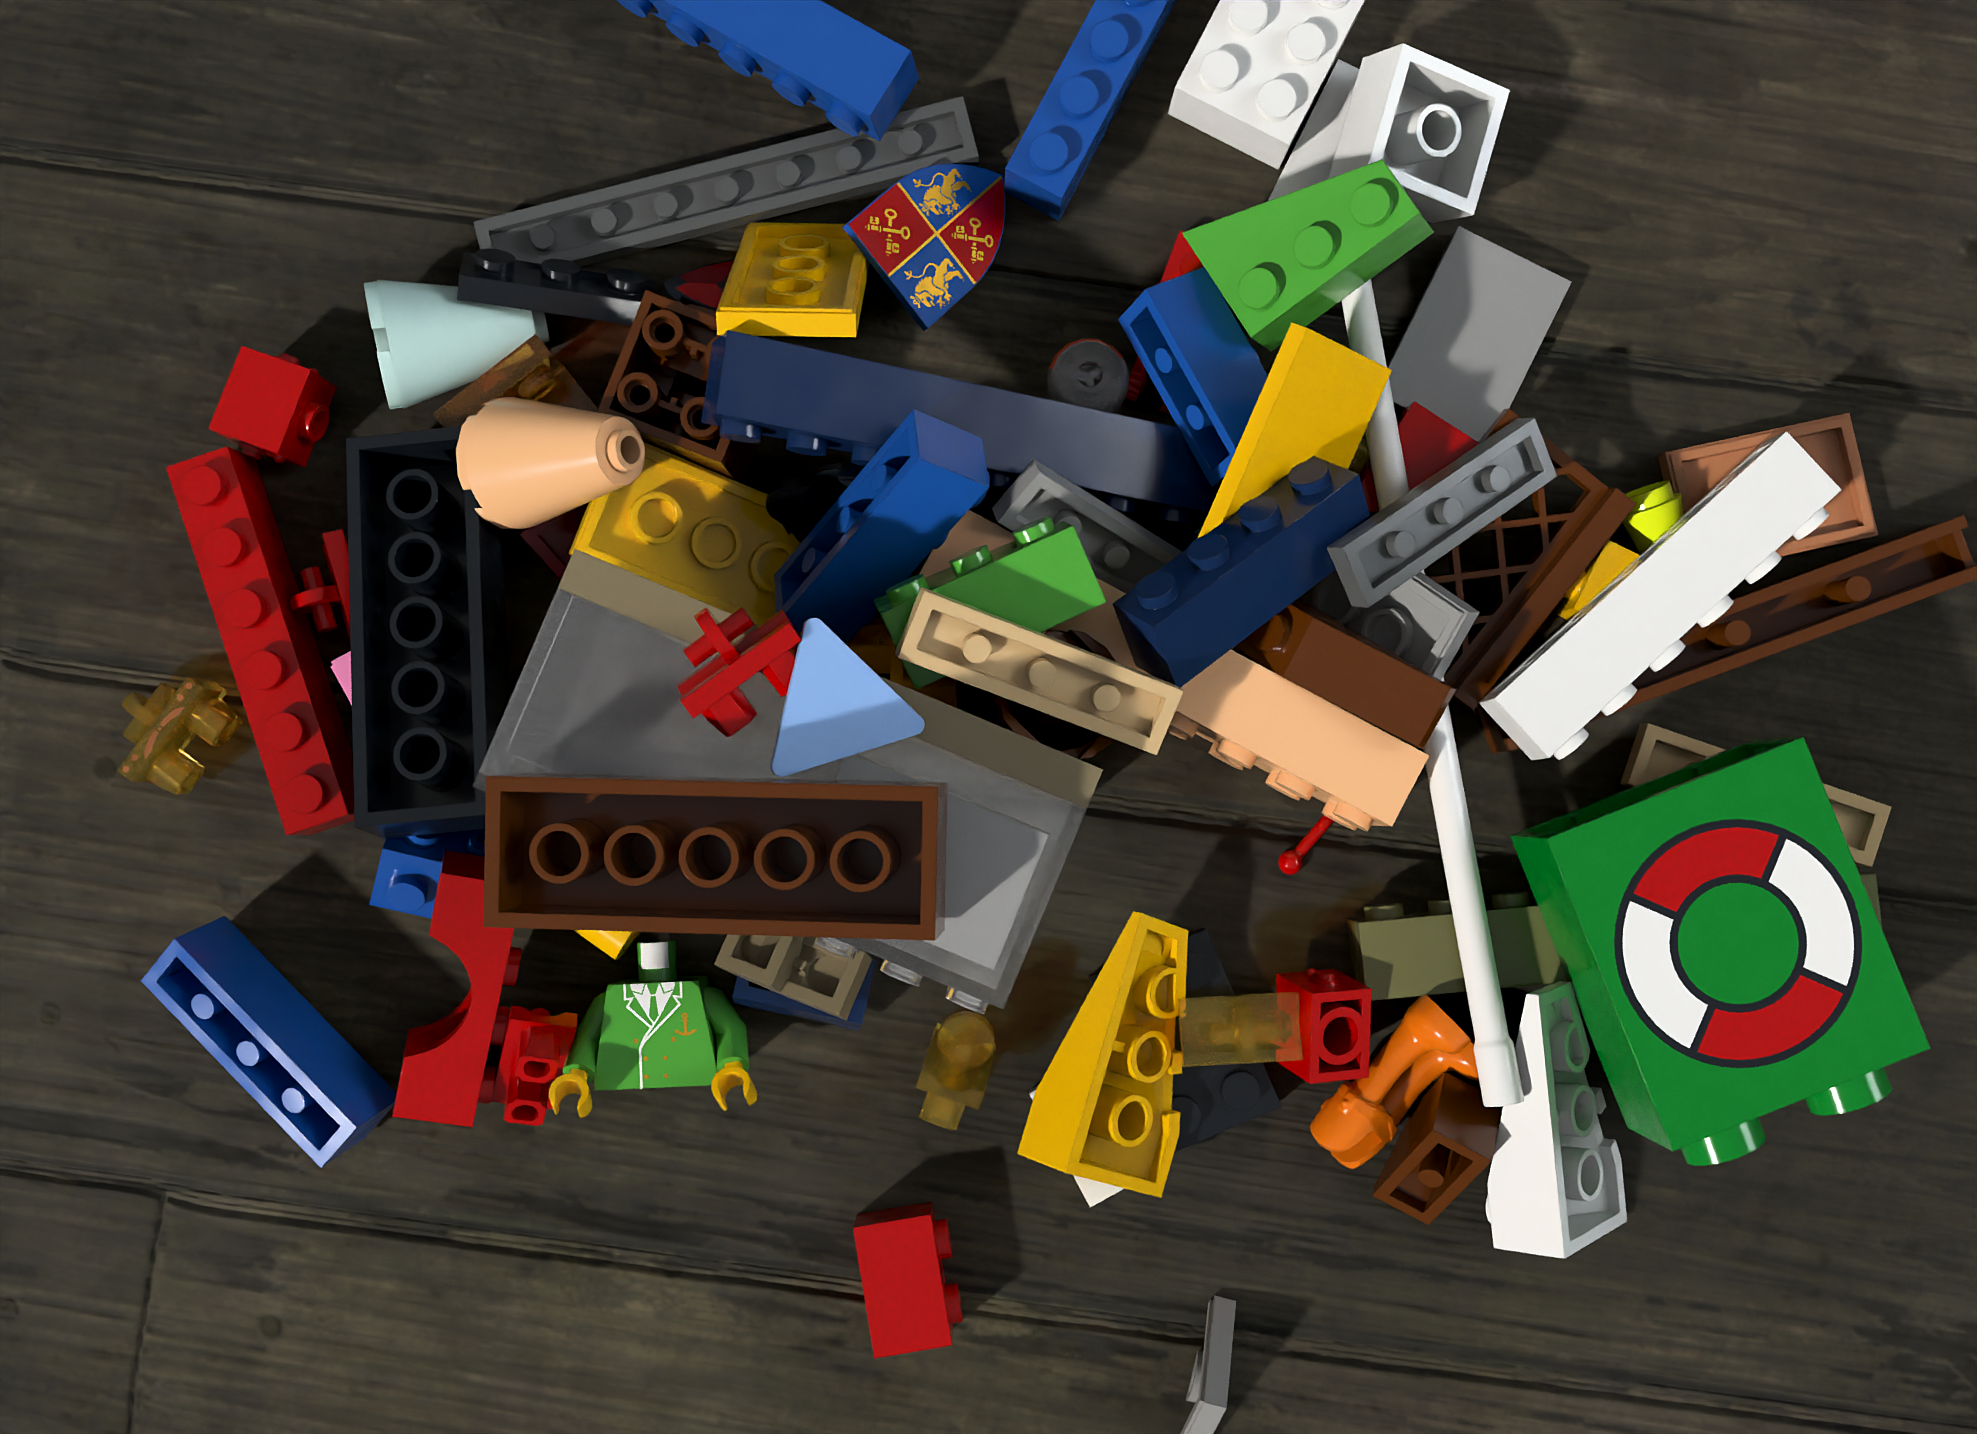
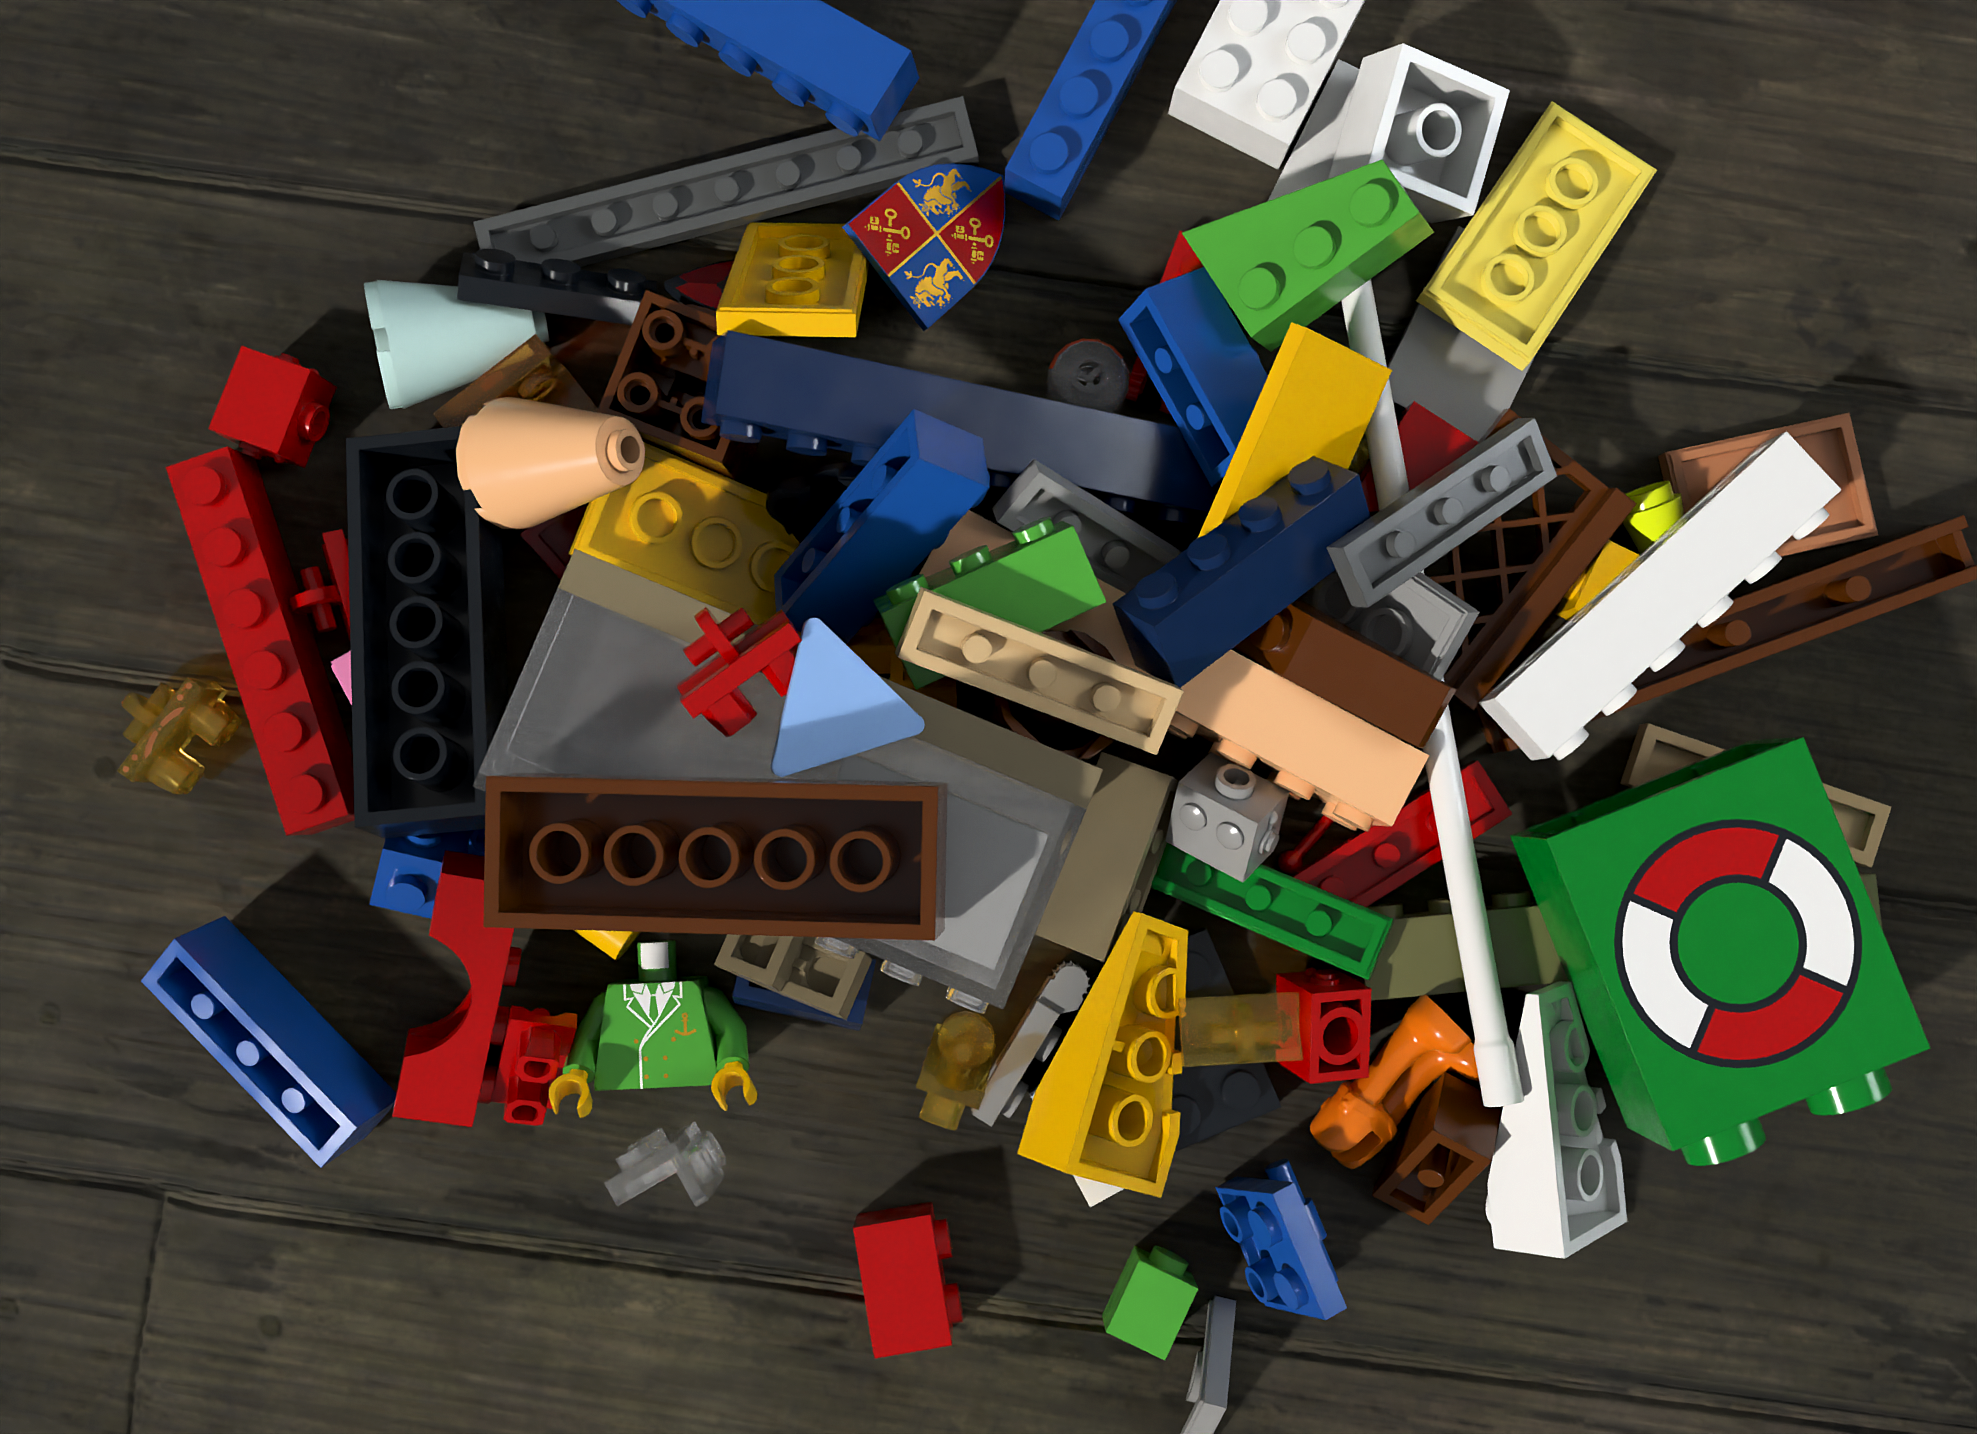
(655, 1157): none -> clear bracket
(1031, 1039): none -> light grey hinge
(1110, 858): none -> dark tan brick
(1150, 1300): none -> bright green brick
(1226, 816): none -> light grey head
(1280, 910): none -> green tile
(1281, 1242): none -> blue plate
(1389, 856): none -> red plate
(1536, 236): none -> light yellow tile

